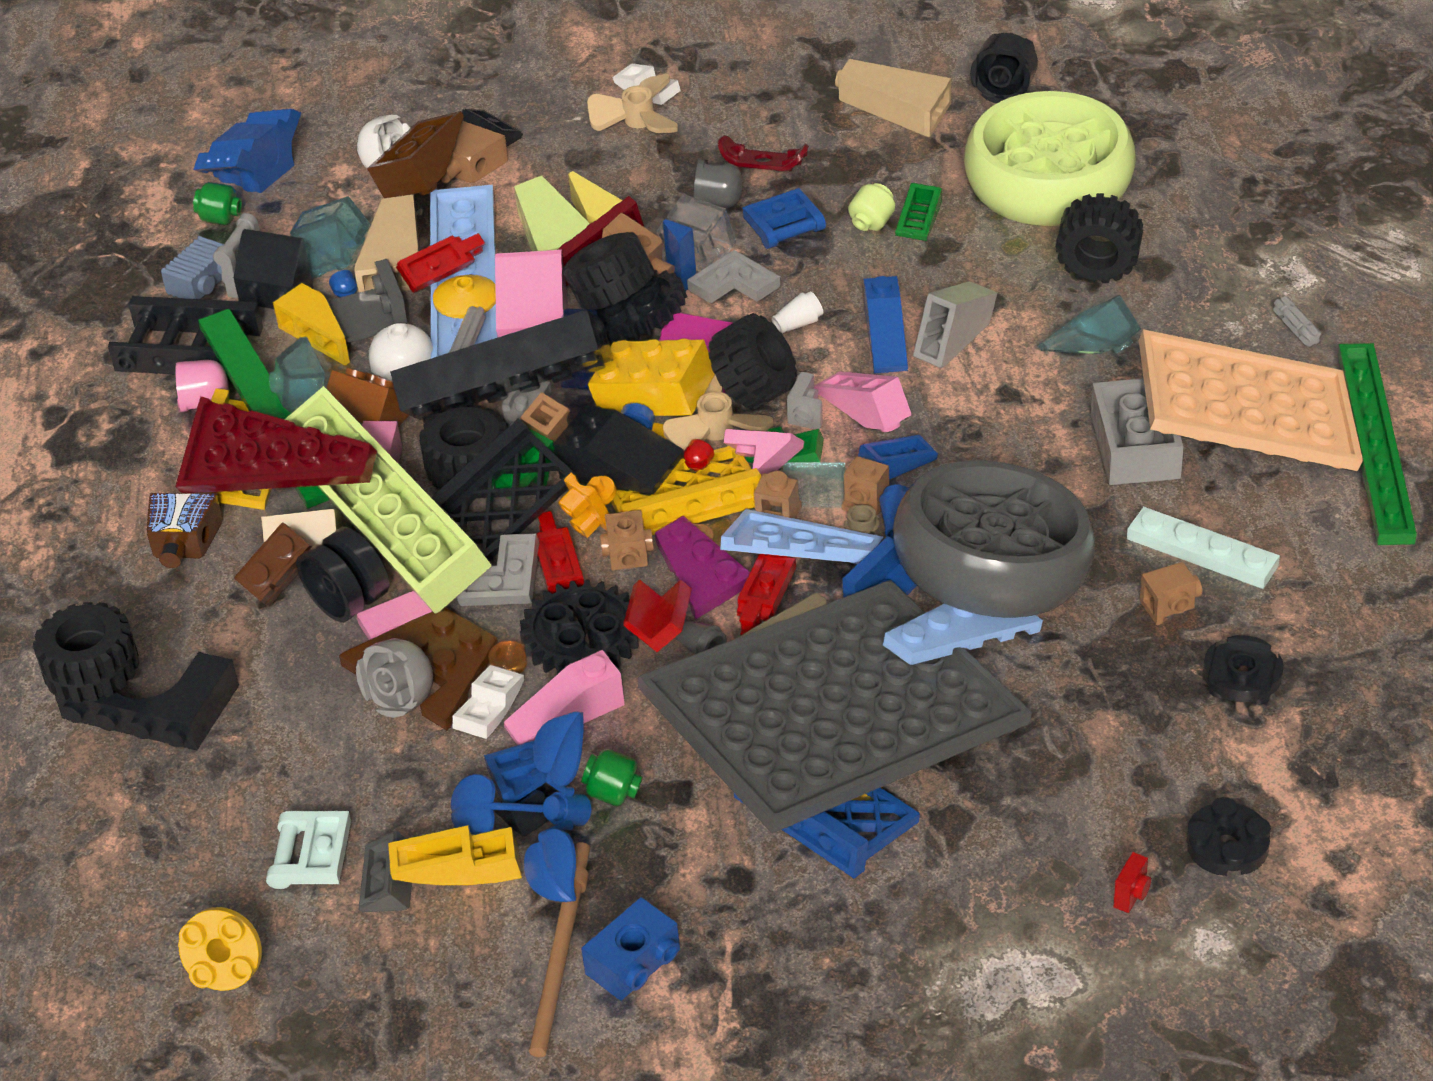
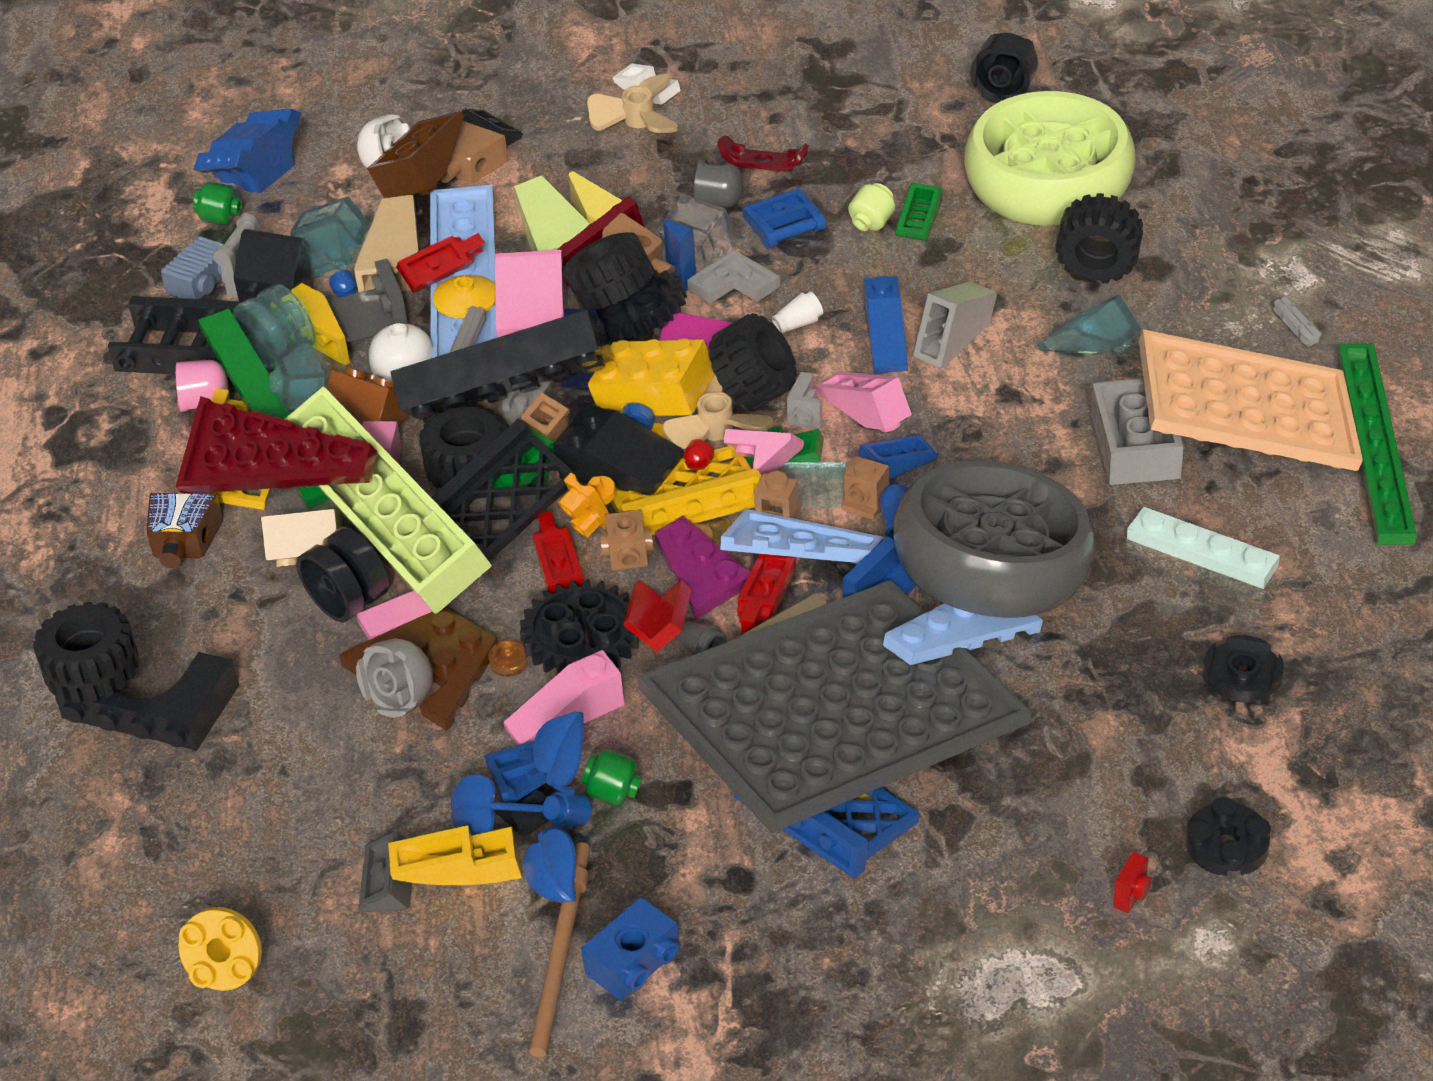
(273, 322): none -> clear light blue wheel
(273, 564): reddish brown brick -> none
(321, 848): light aqua plate -> none
(490, 701): white slope -> none
(511, 579): light grey plate -> none
(862, 519): dark tan plate -> none
(895, 94): tan slope -> none
(1169, 591): medium nougat brick -> none

